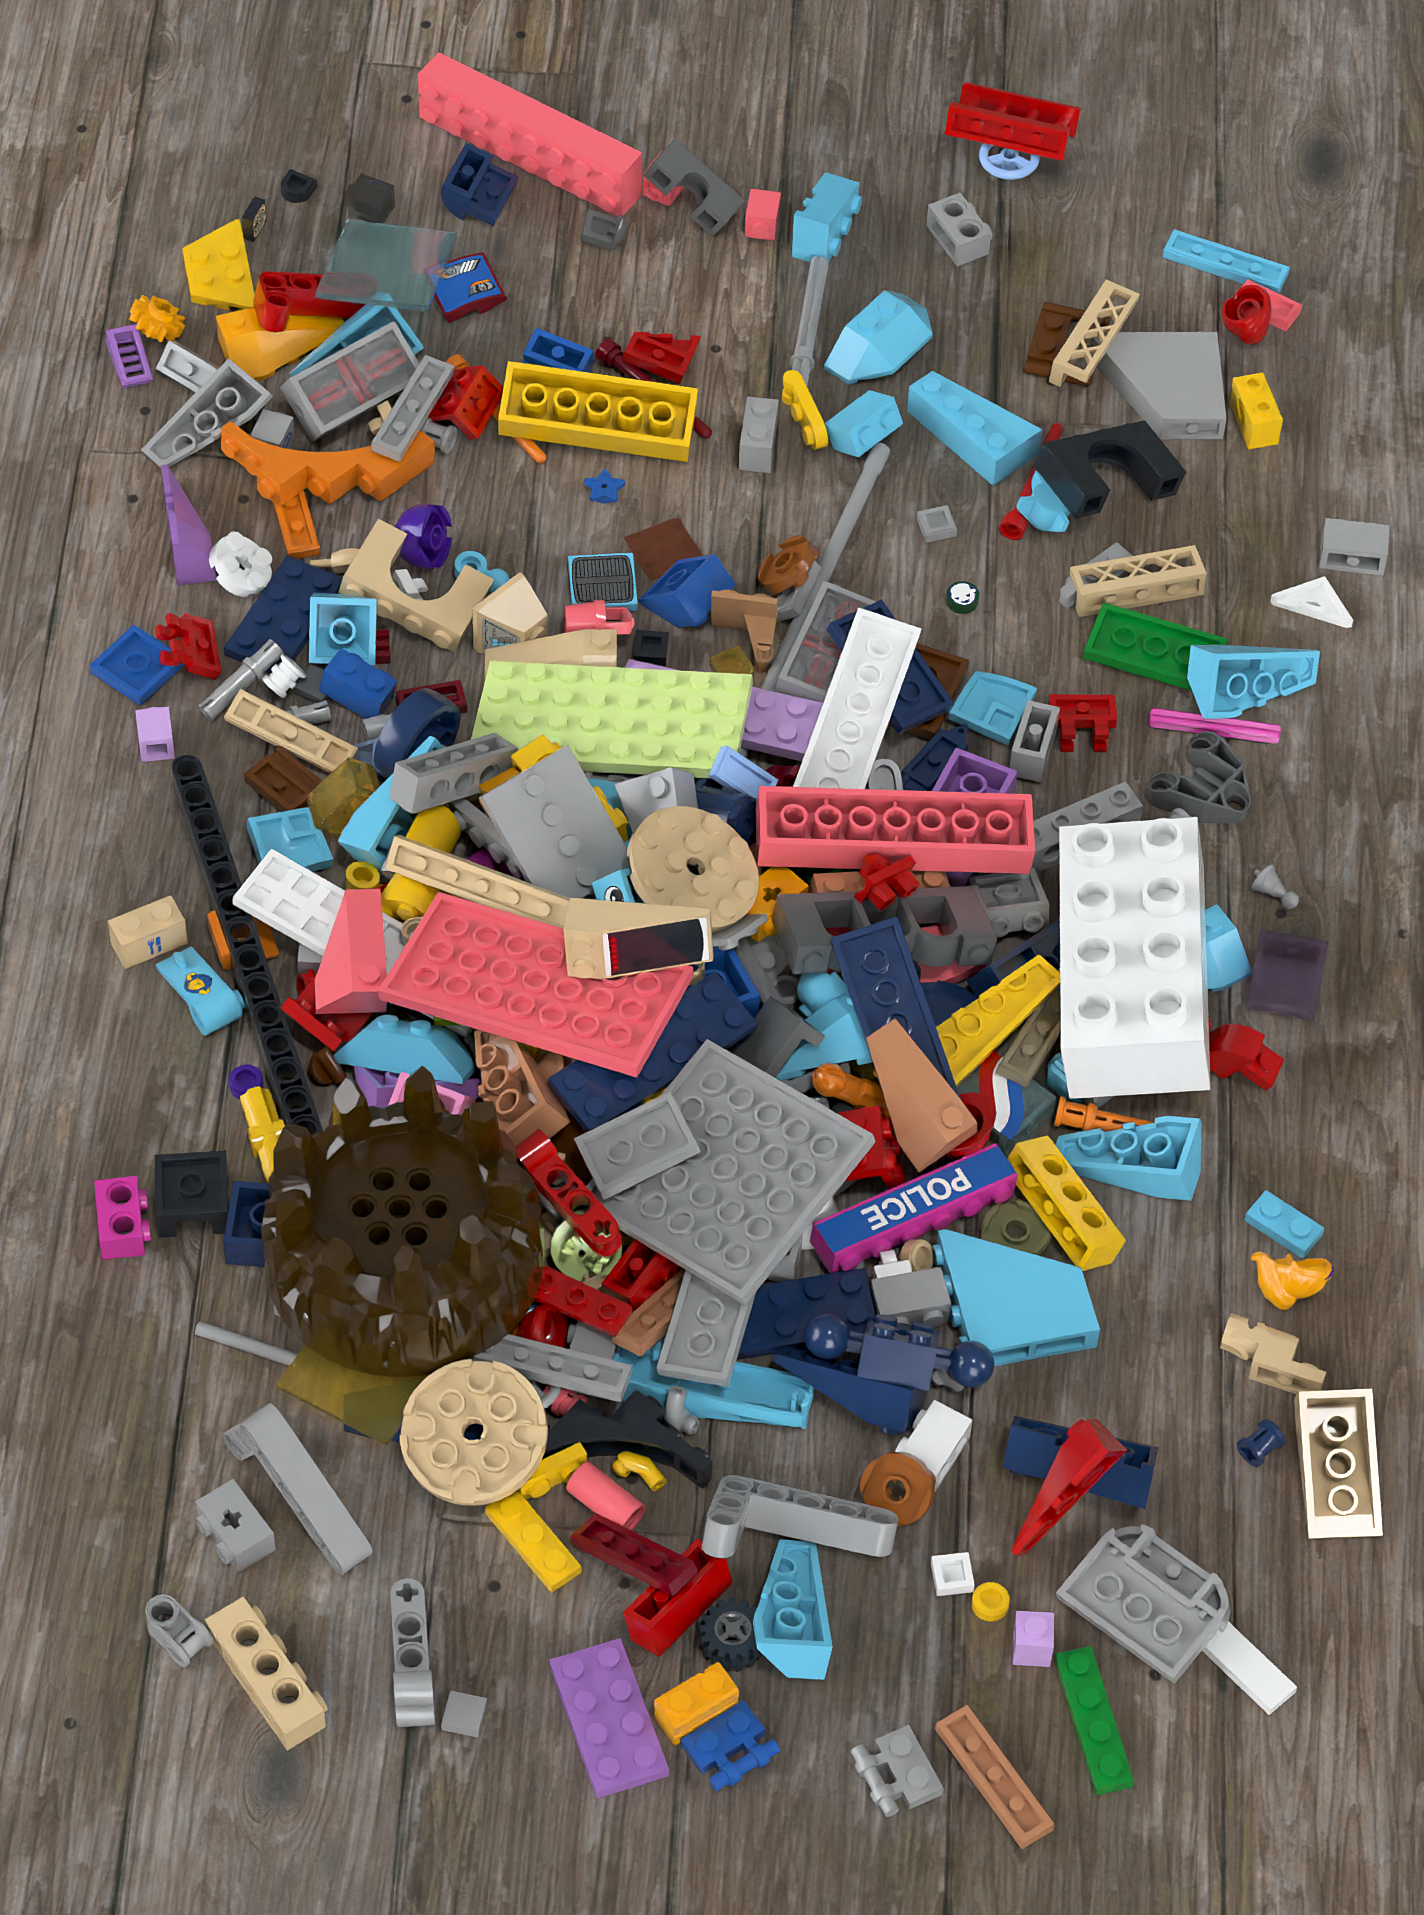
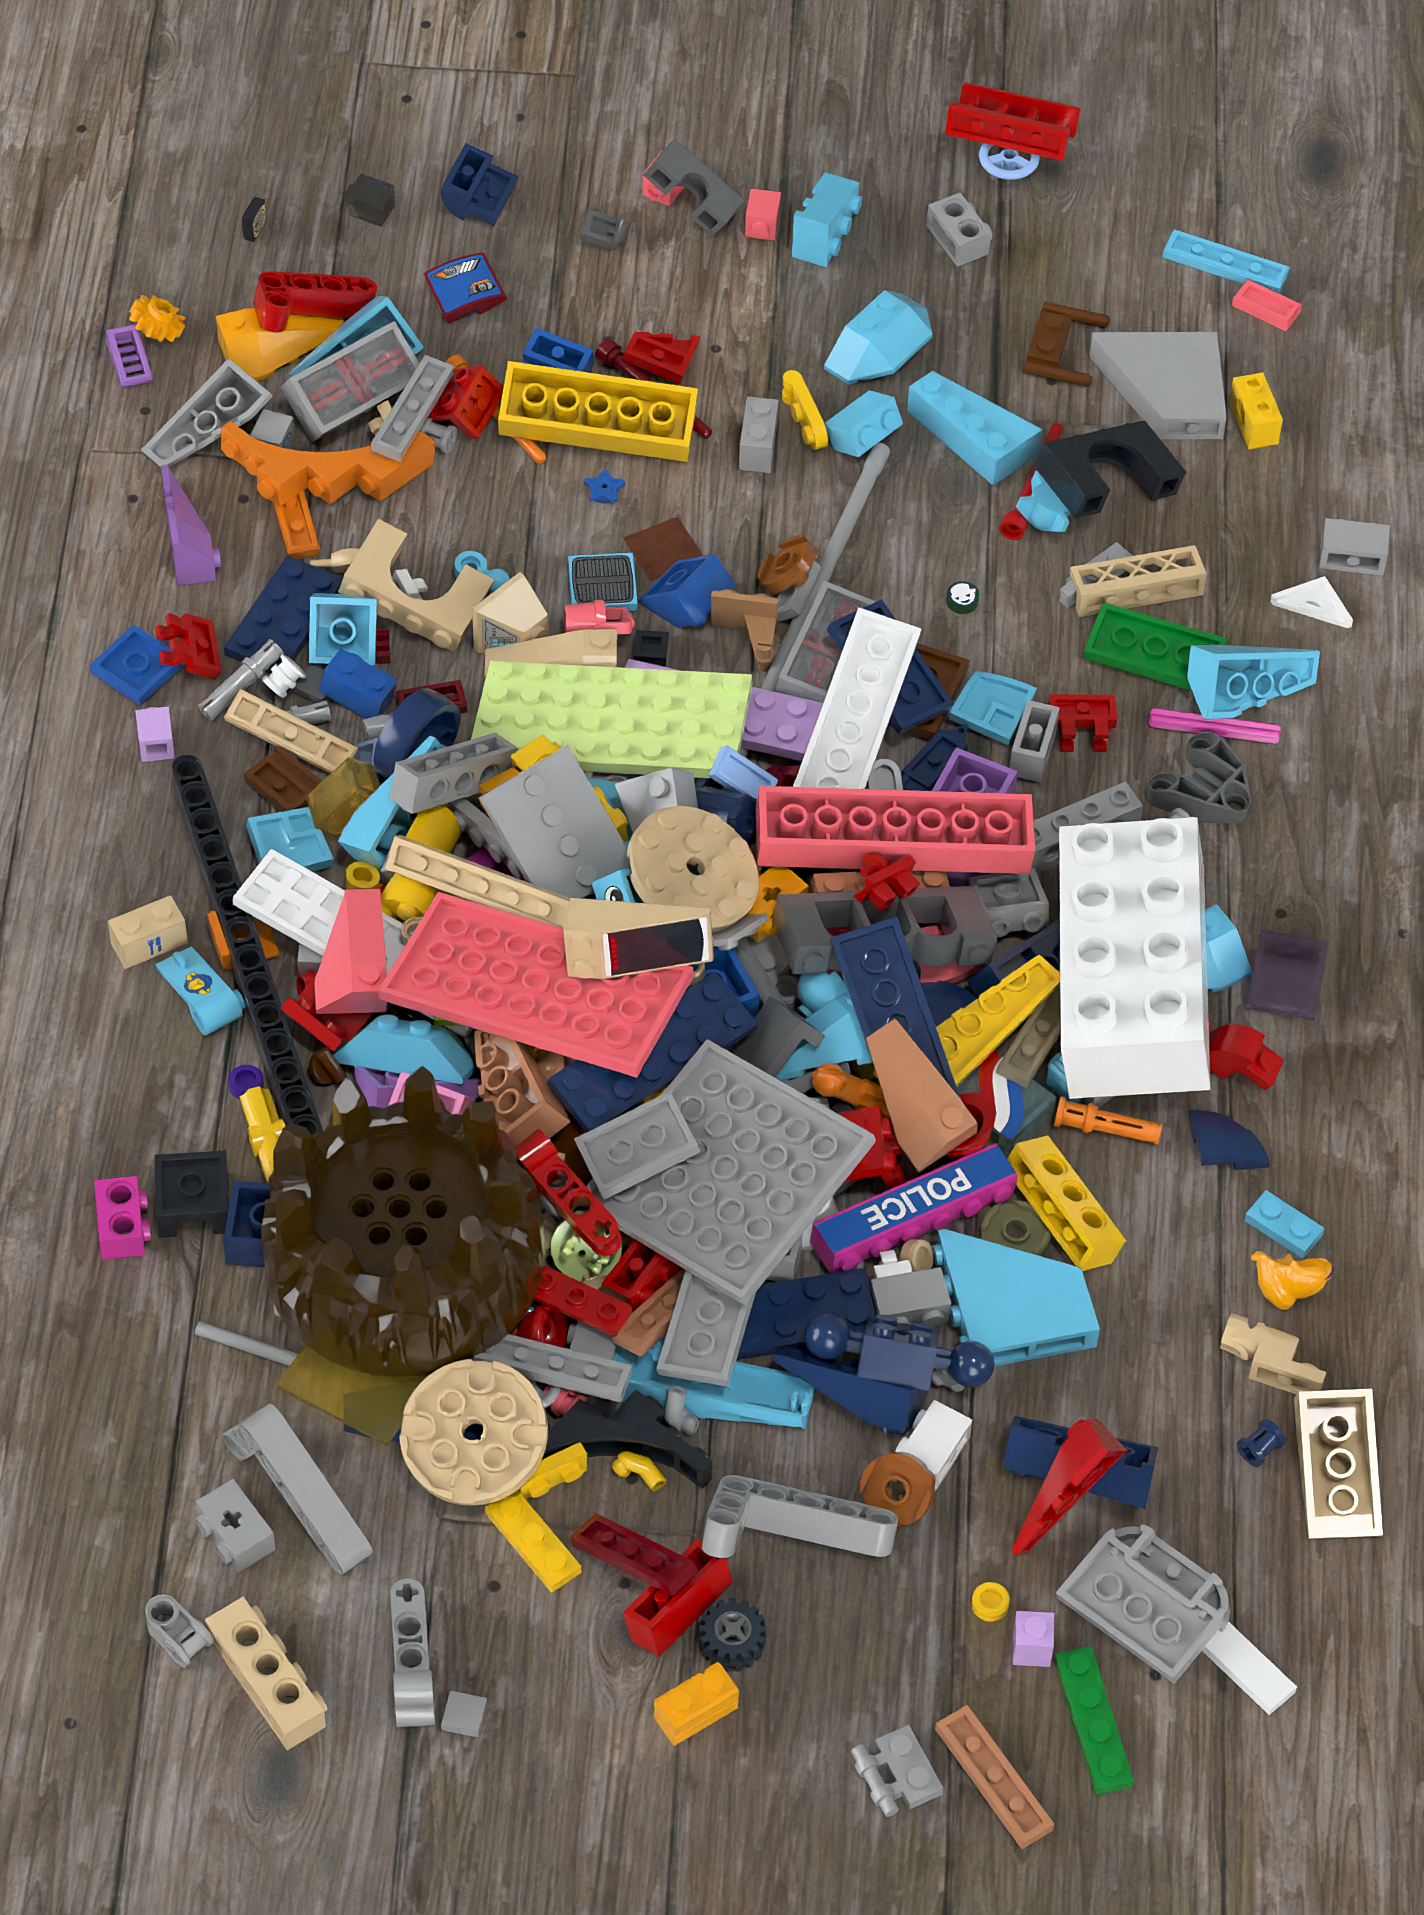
(185, 366): plate -> none
(219, 269): yellow wing -> none
(237, 550): white plate -> none
(297, 186): black tile -> none
(386, 265): clear light blue piece -> none
(426, 535): dark purple cylinder -> none
(530, 135): coral piece -> none
(605, 1496): coral pin -> none
(608, 1718): medium lavender plate -> none
(724, 1737): blue plate -> none
(731, 661): clear yellow plate -> none
(792, 1613): medium azure wedge -> none
(802, 358): light grey axle -> none
(936, 523): light grey tile -> none
(952, 1574): white plate -> none
(1089, 327): tan fence -> none
(1146, 1158): medium azure wedge -> none
(1225, 1141): none -> dark blue brick
(1248, 314): red hair -> none
(1269, 883): light grey piece -> none

